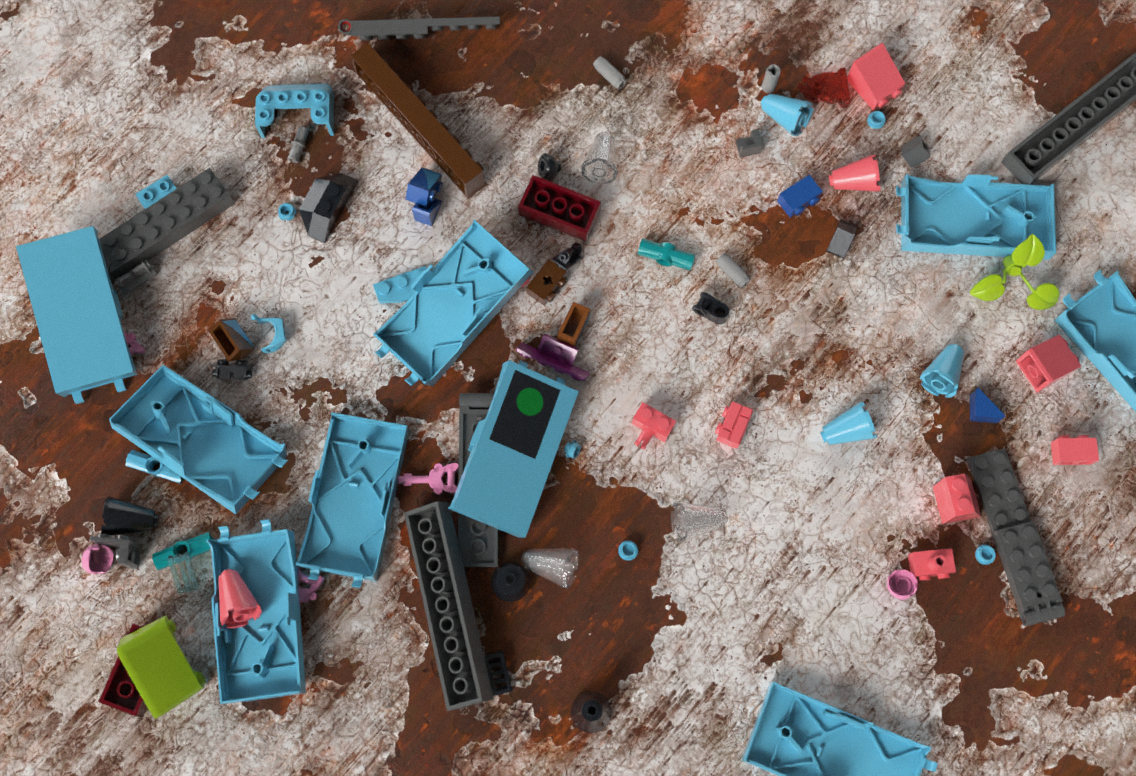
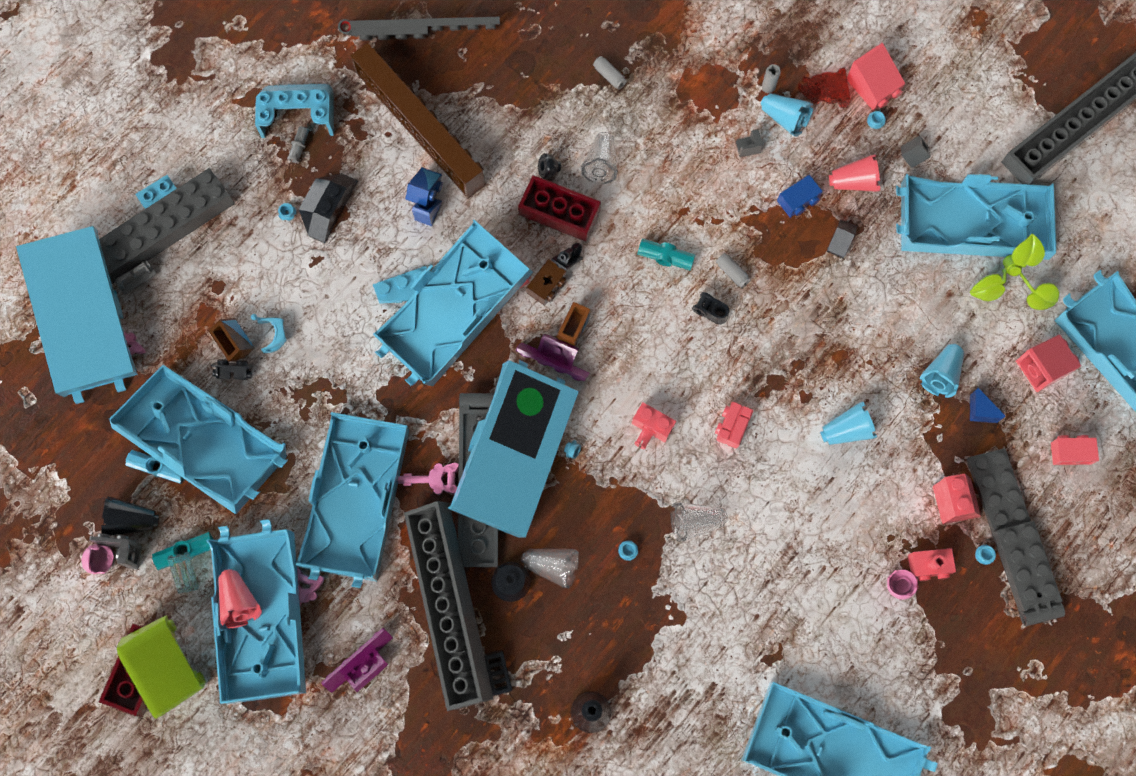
(360, 666): none -> magenta bracket

